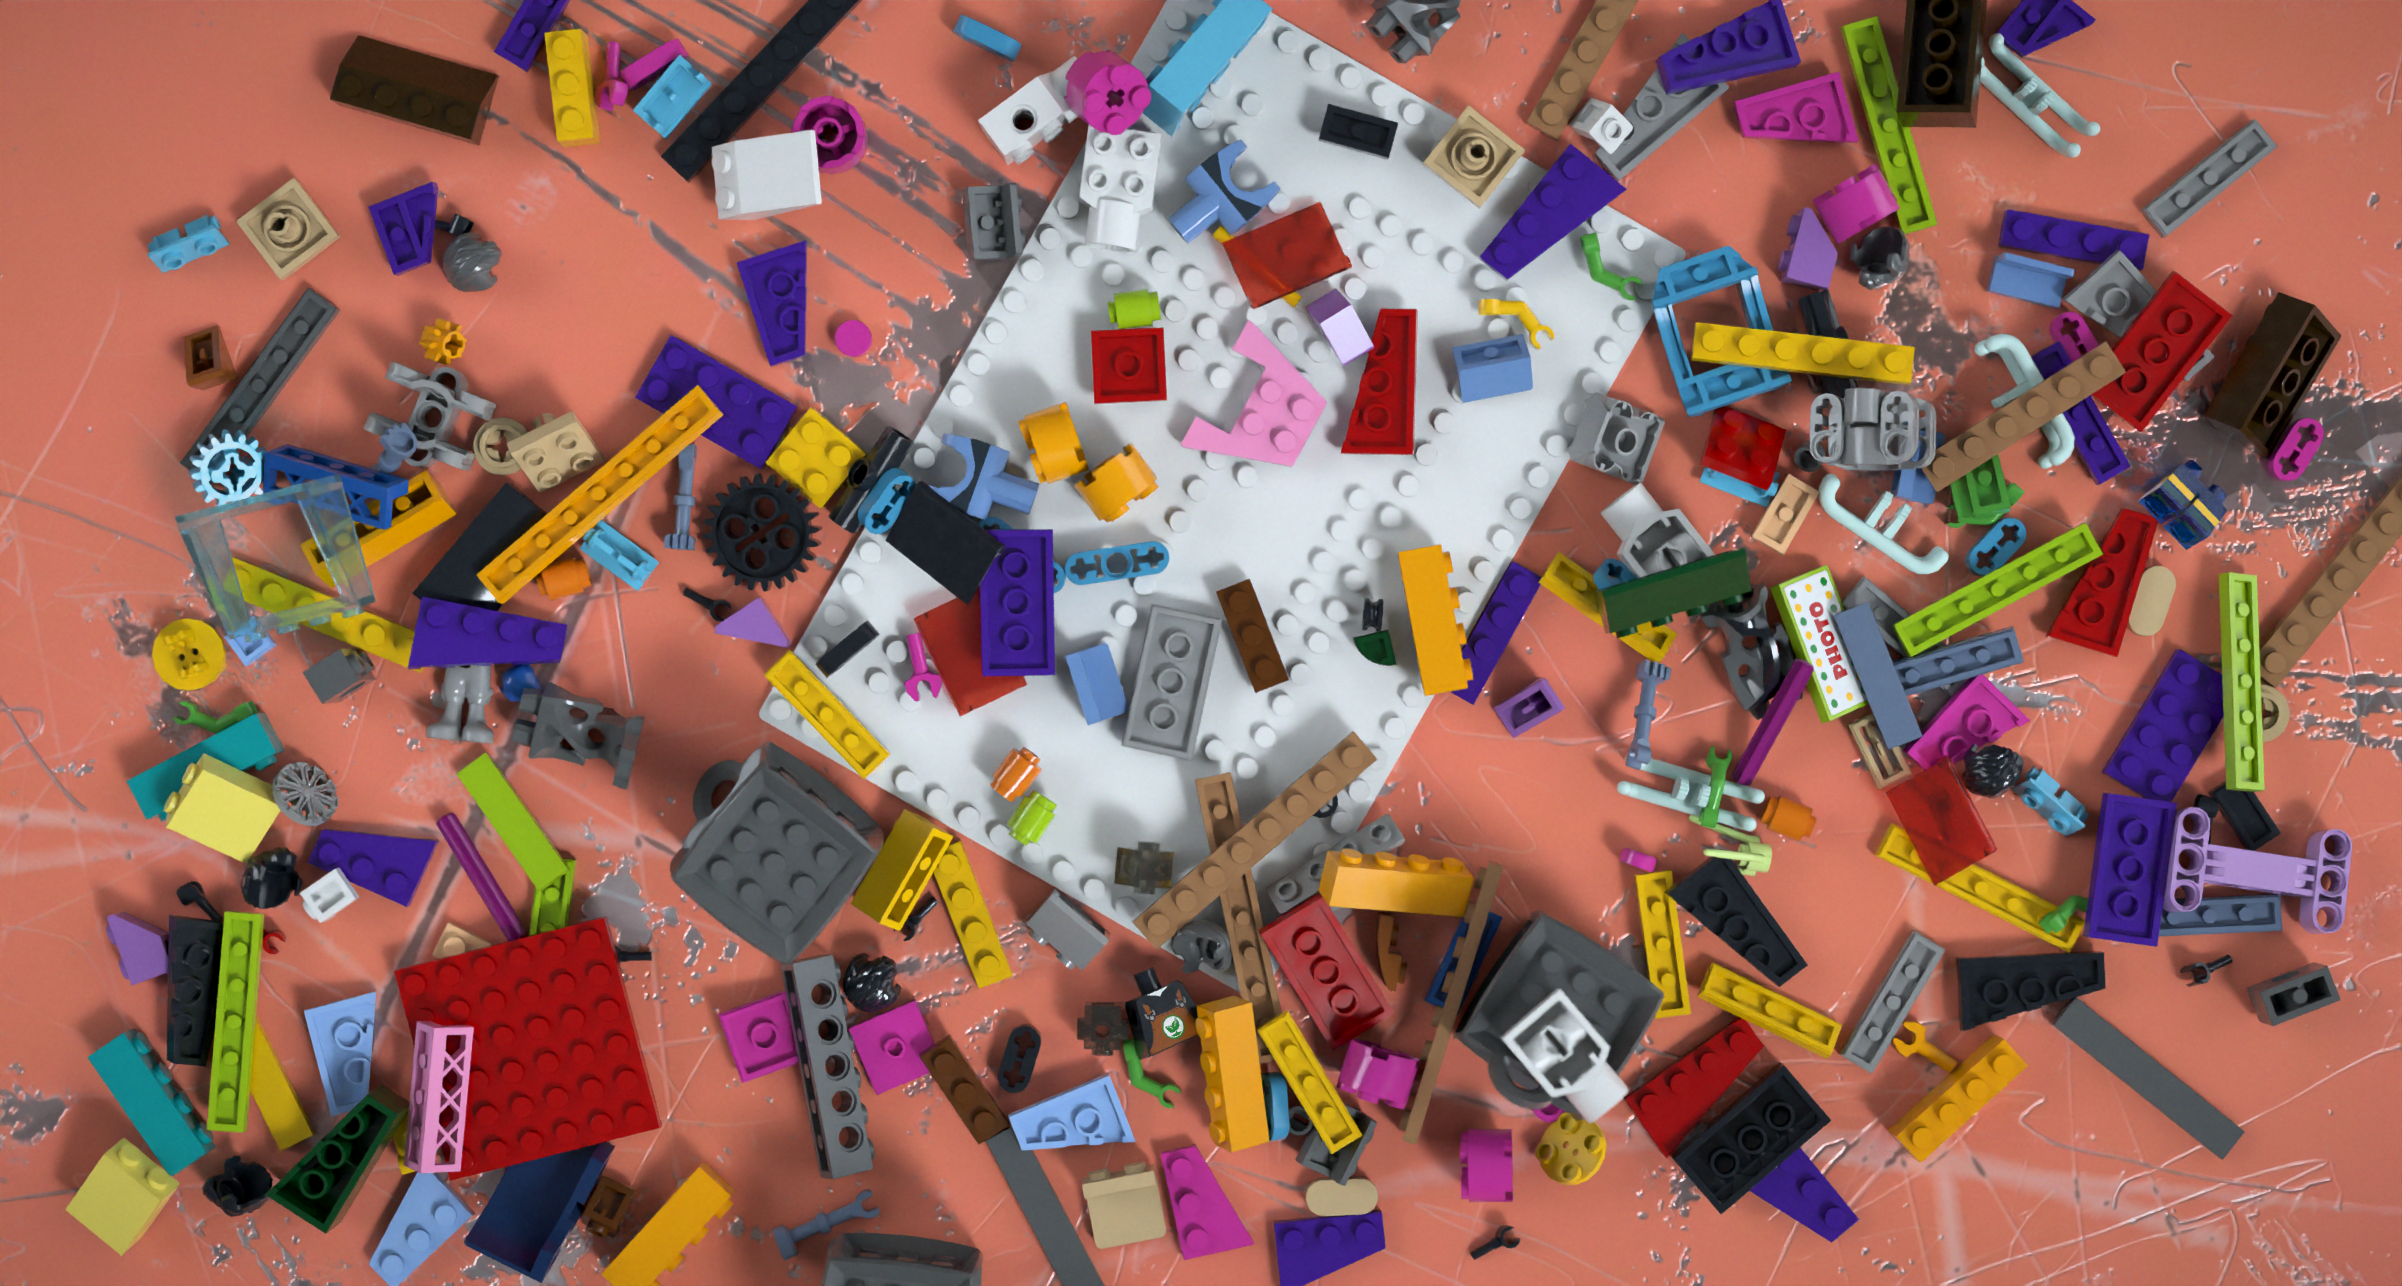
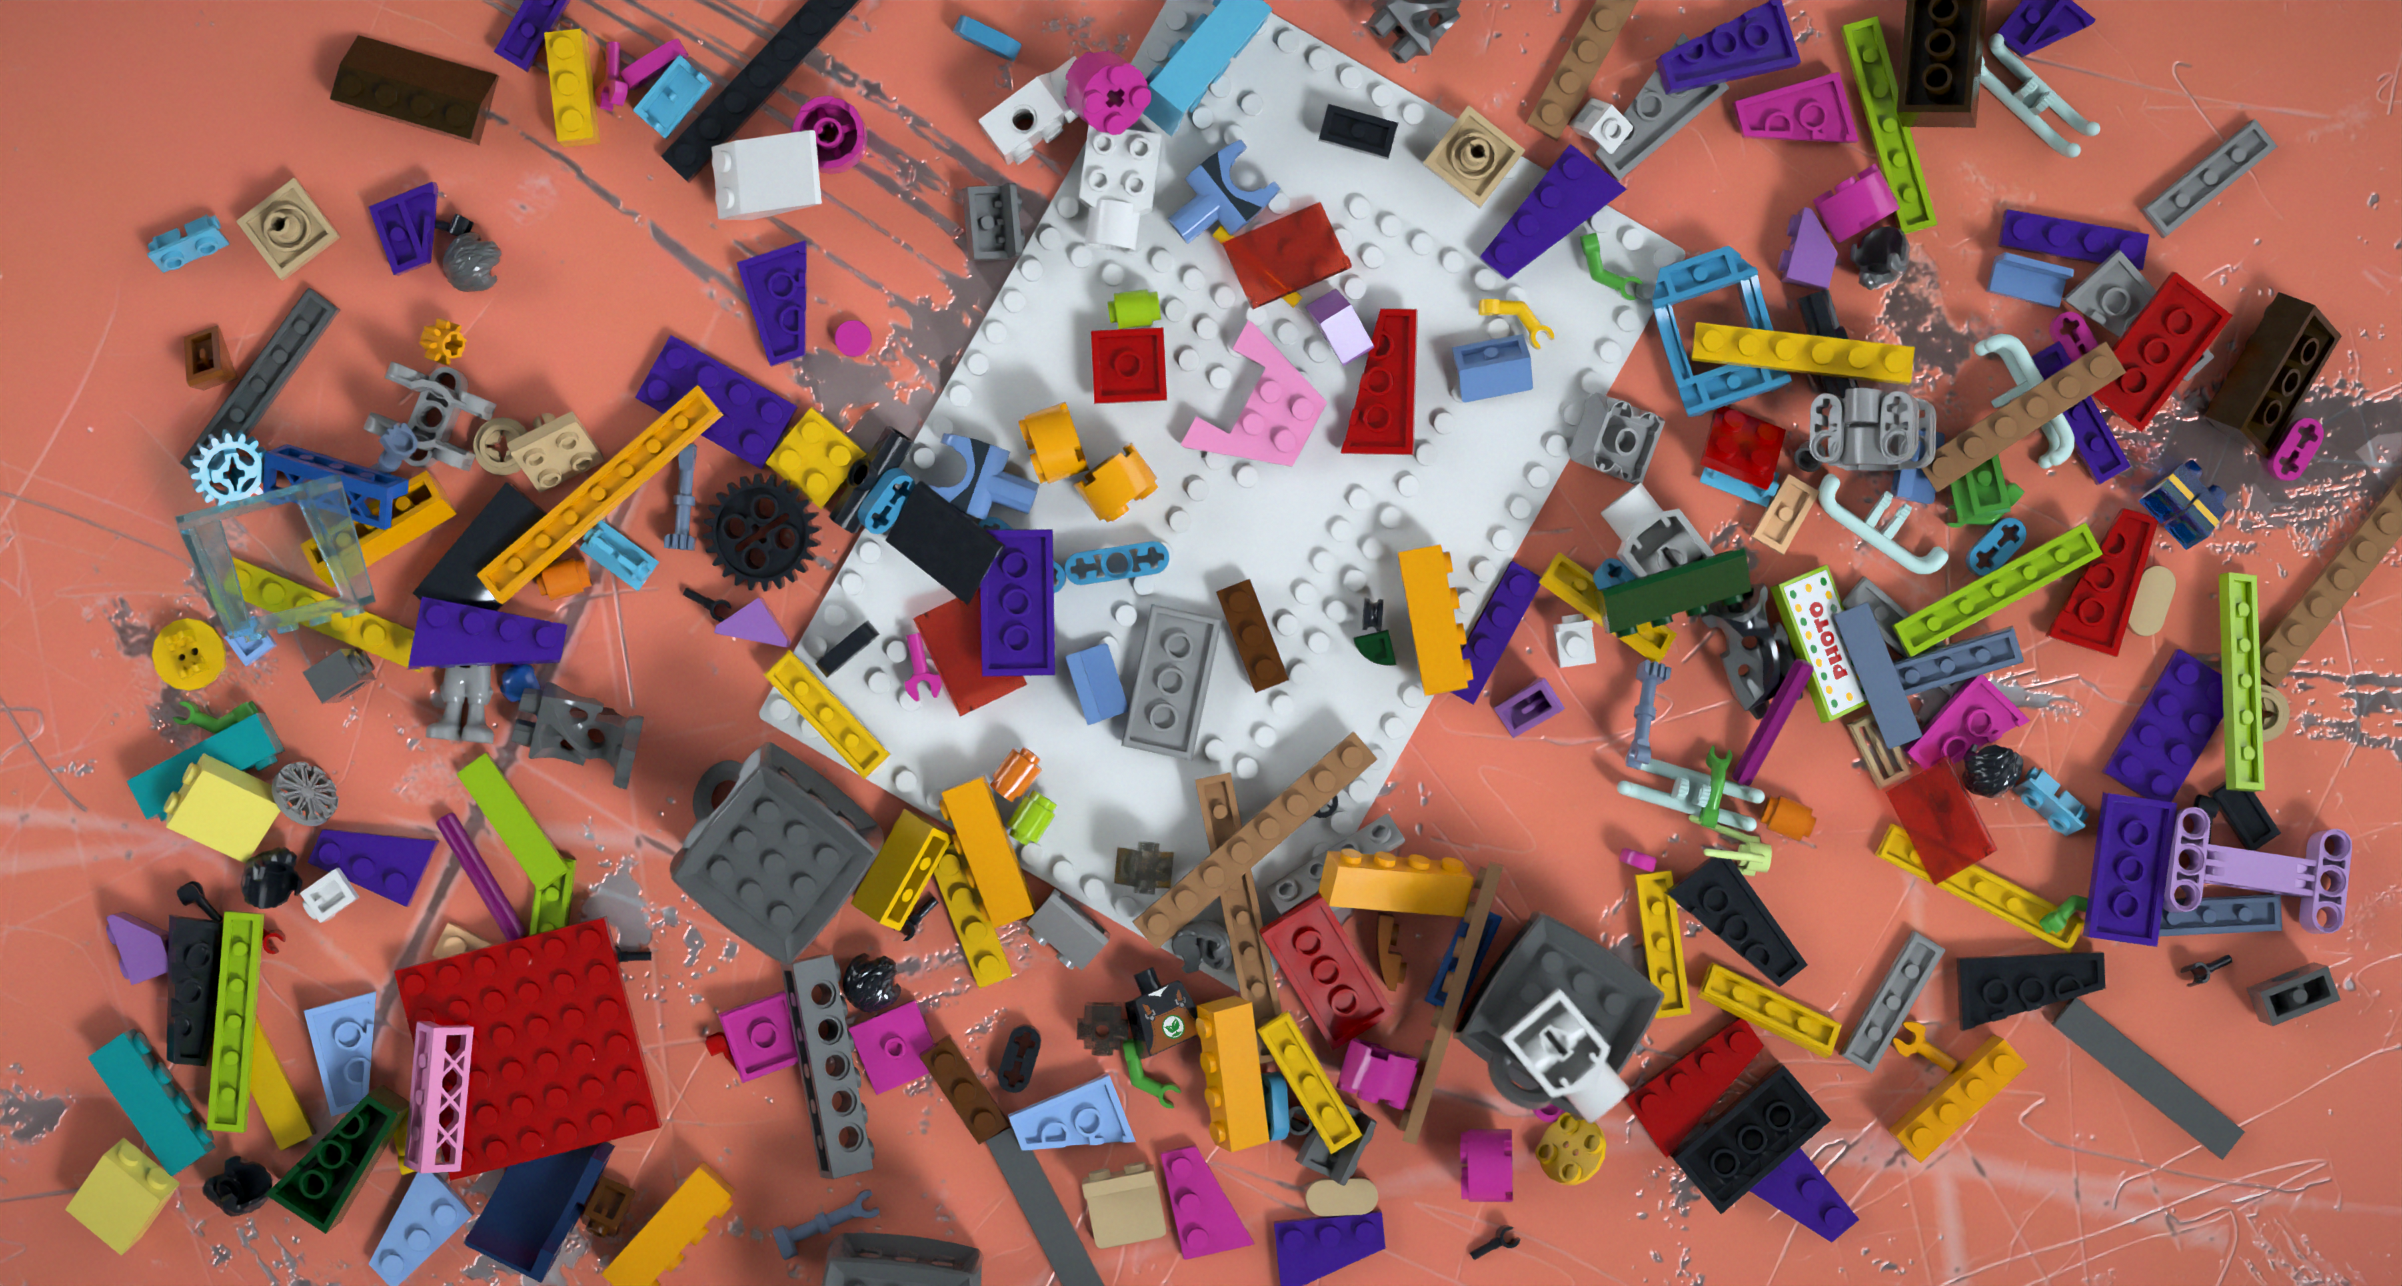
(717, 1044): none -> red hand
(988, 852): none -> light orange brick
(1574, 641): none -> white bracket

